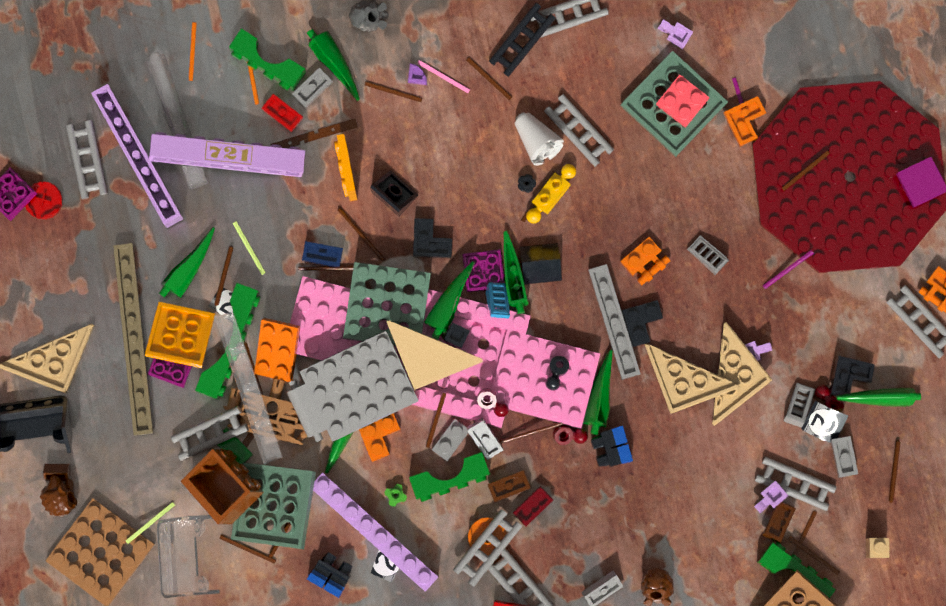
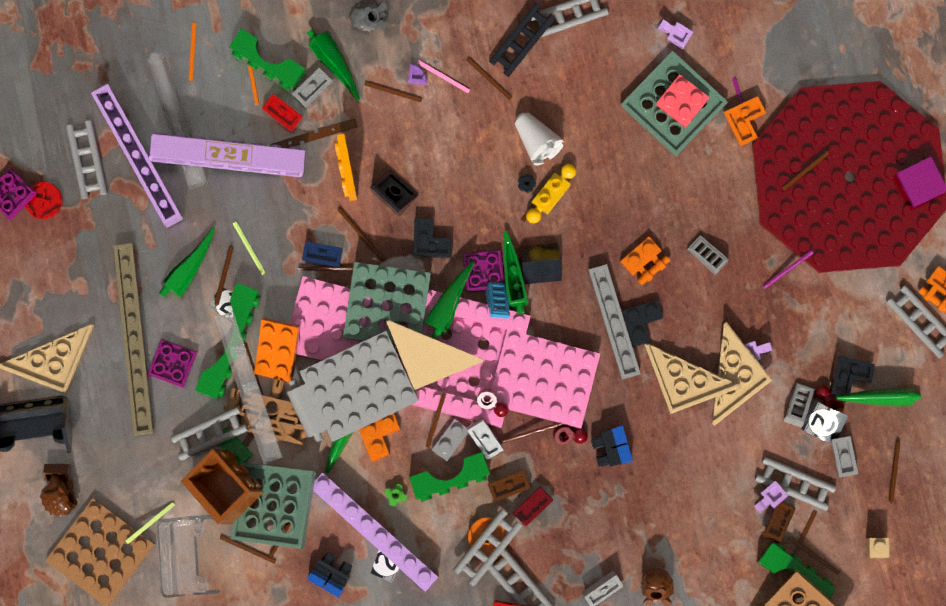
(180, 334): light orange plate -> none
(456, 335): black plate -> none
(553, 381): black plate -> none
(567, 130): light grey bar -> none
(598, 403): green piece -> none

